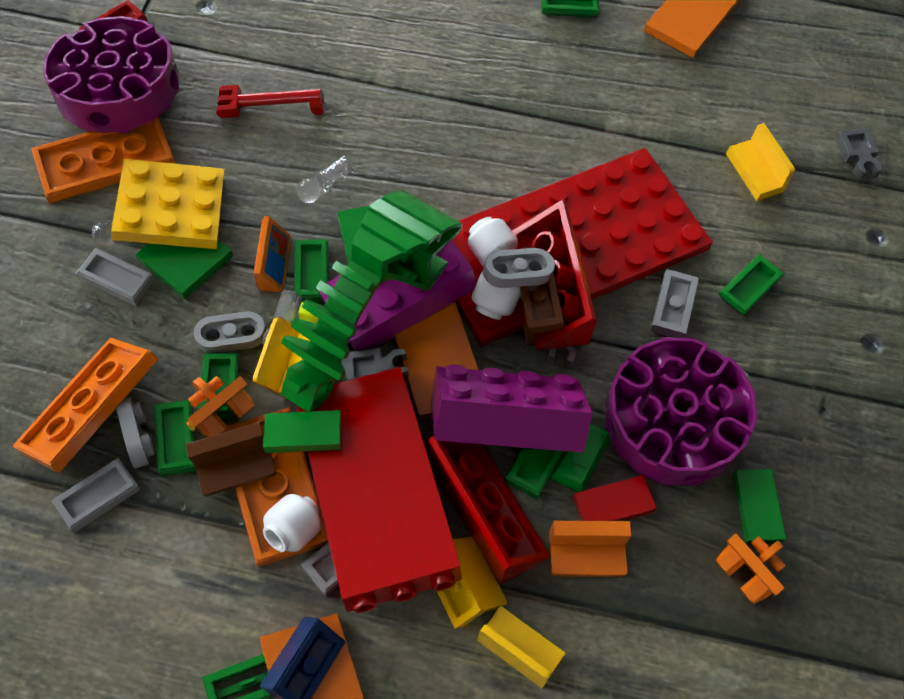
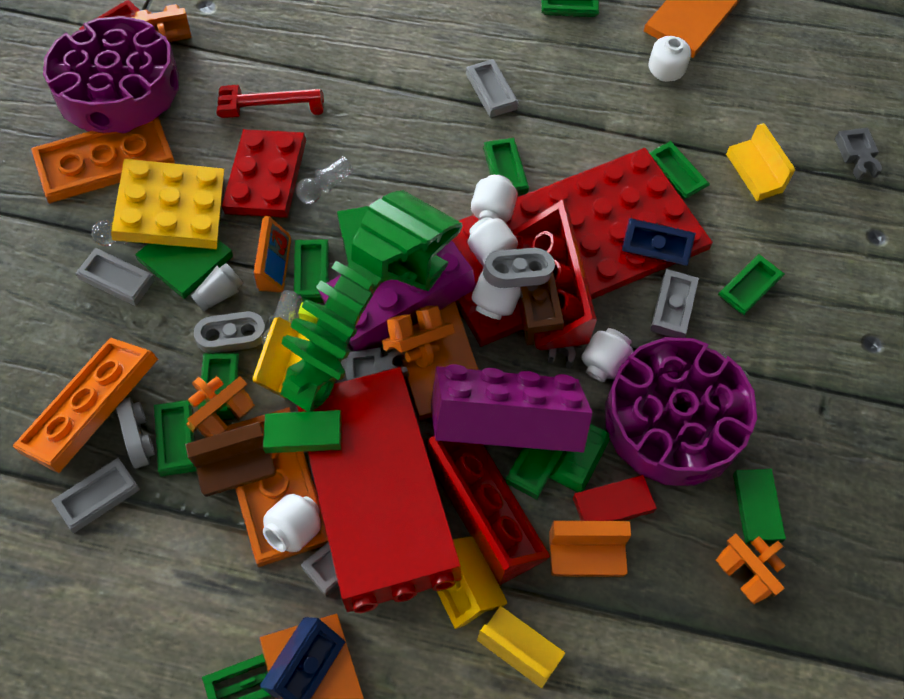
(170, 23): none -> orange hips
(217, 287): none -> light grey cone
(264, 173): none -> red plate
(404, 337): none -> orange hips
(492, 88): none -> light grey tile
(494, 198): none -> white head
(505, 160): none -> green tile
(606, 354): none -> white head
(658, 241): none -> dark blue slope
(669, 58): none -> white head
(679, 170): none -> green tile

